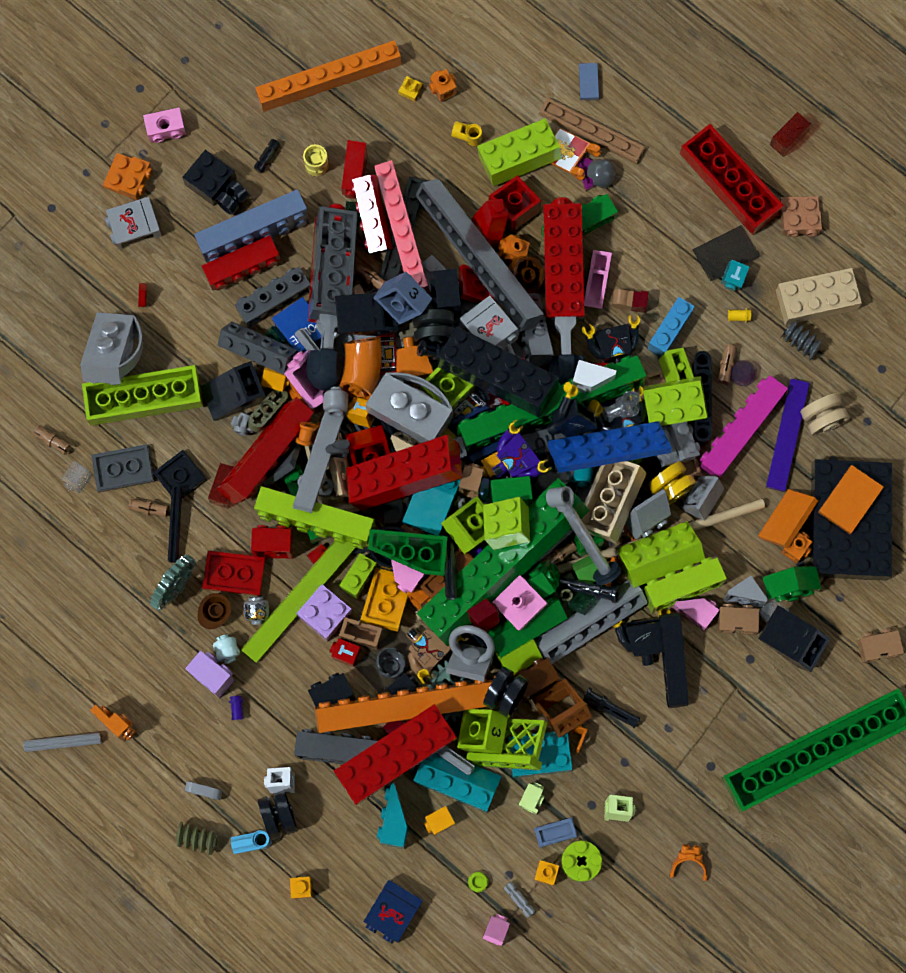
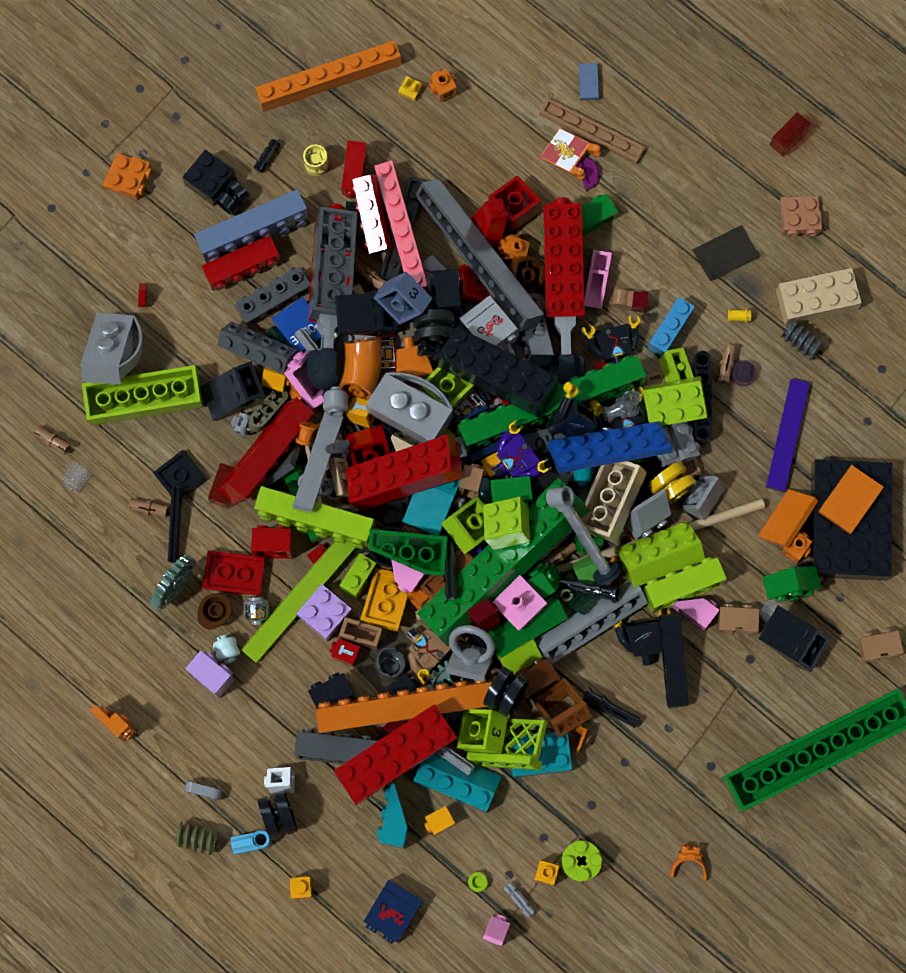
(62, 742): light grey axle -> none
(122, 468): dark grey tile -> none
(132, 221): light grey panel -> none
(156, 120): bright pink brick -> none
(236, 707): dark purple pin -> none
(459, 127): yellow piece -> none
(519, 152): lime brick -> none
(532, 797): yellowish green brick -> none
(555, 832): sand blue tile -> none
(591, 376): white slope -> none
(601, 172): dark grey hair -> none
(623, 803): yellowish green brick -> none
(731, 179): red brick -> none
(734, 275): teal brick -> none
(744, 427): dark pink brick -> none
(746, 593): light grey slope -> none
(825, 414): tan wheel -> none

